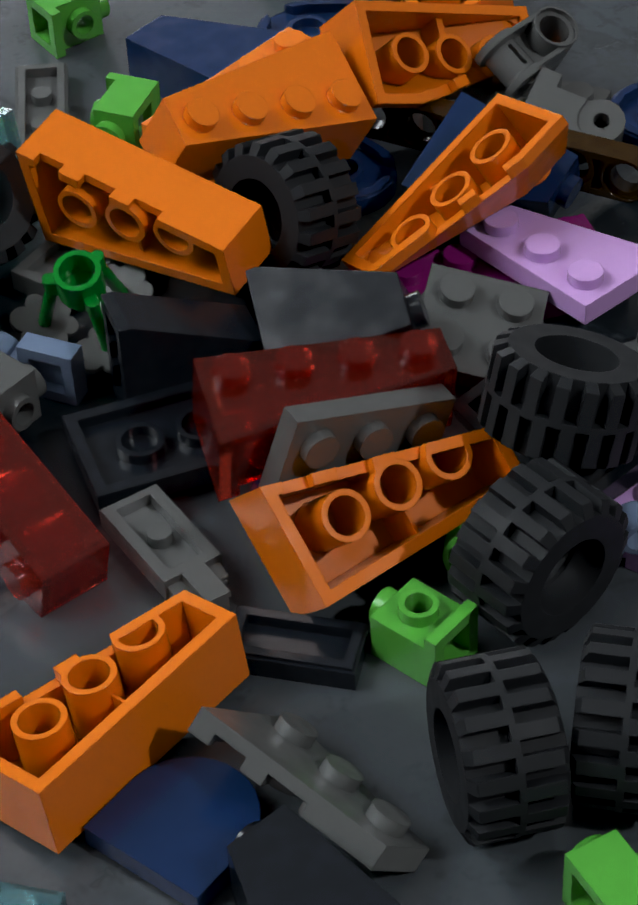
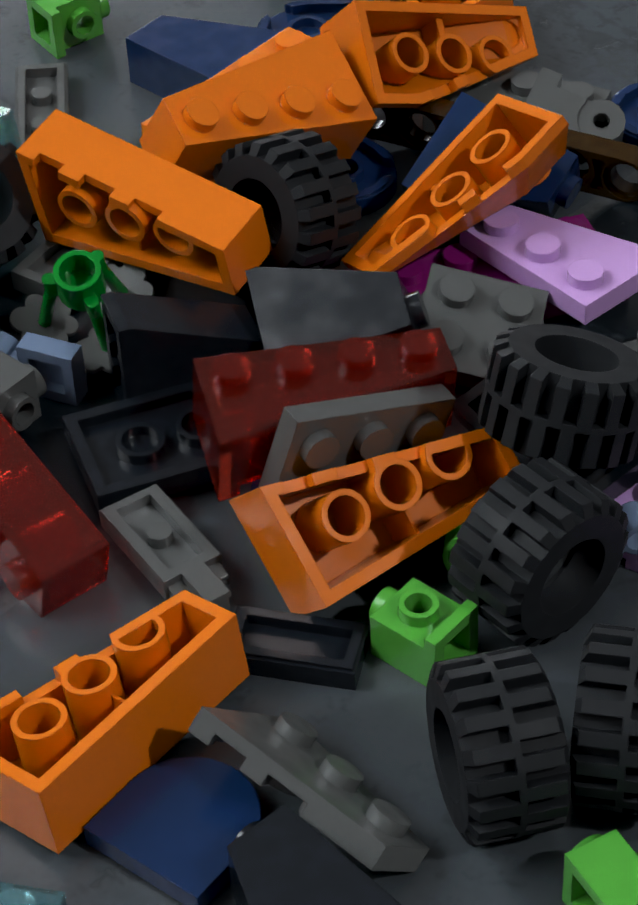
(125, 106): bright green brick -> none
(522, 50): dark grey piece -> none

